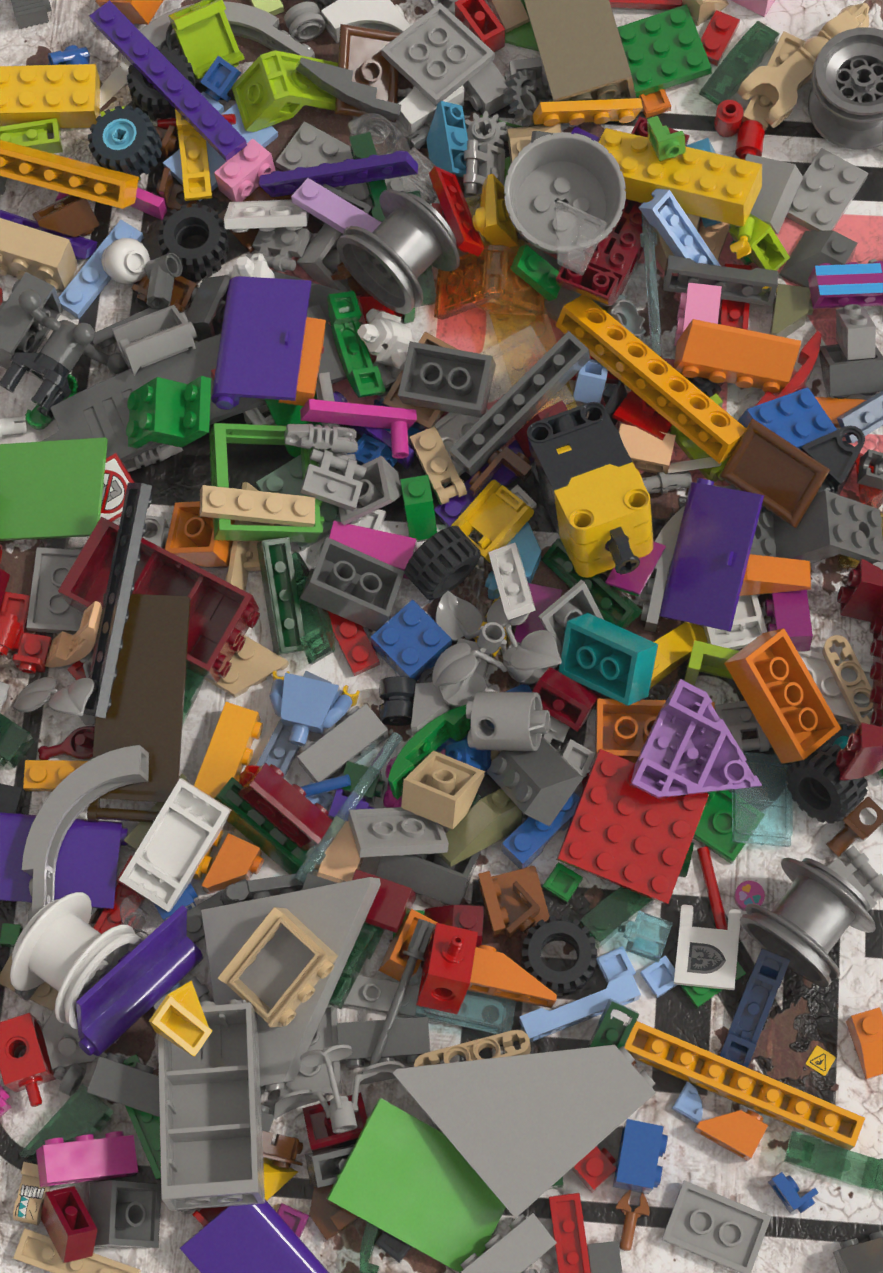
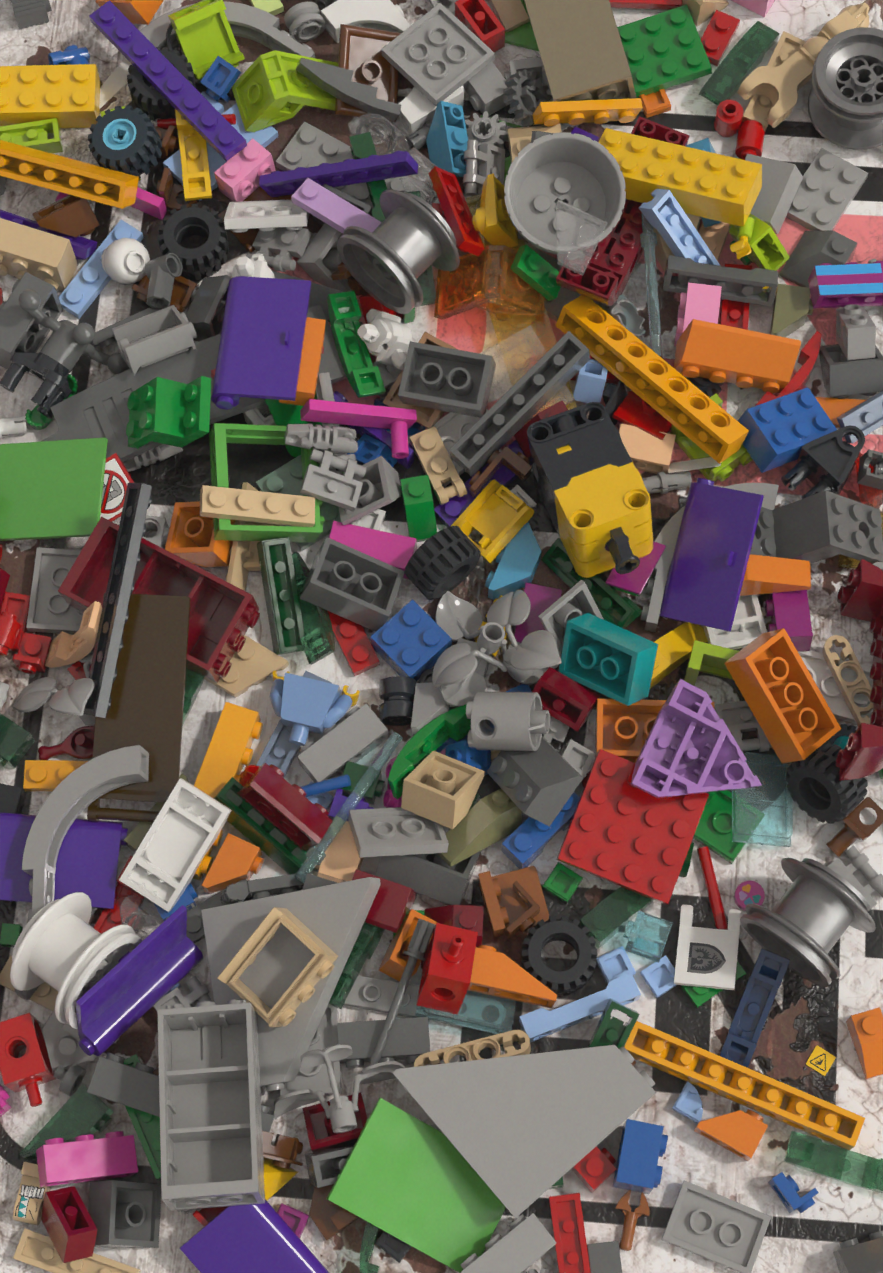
(182, 1019): yellow slope -> none
(511, 581): white plate -> none
(664, 143): bright green bracket -> none
(775, 469): reddish brown piece -> none

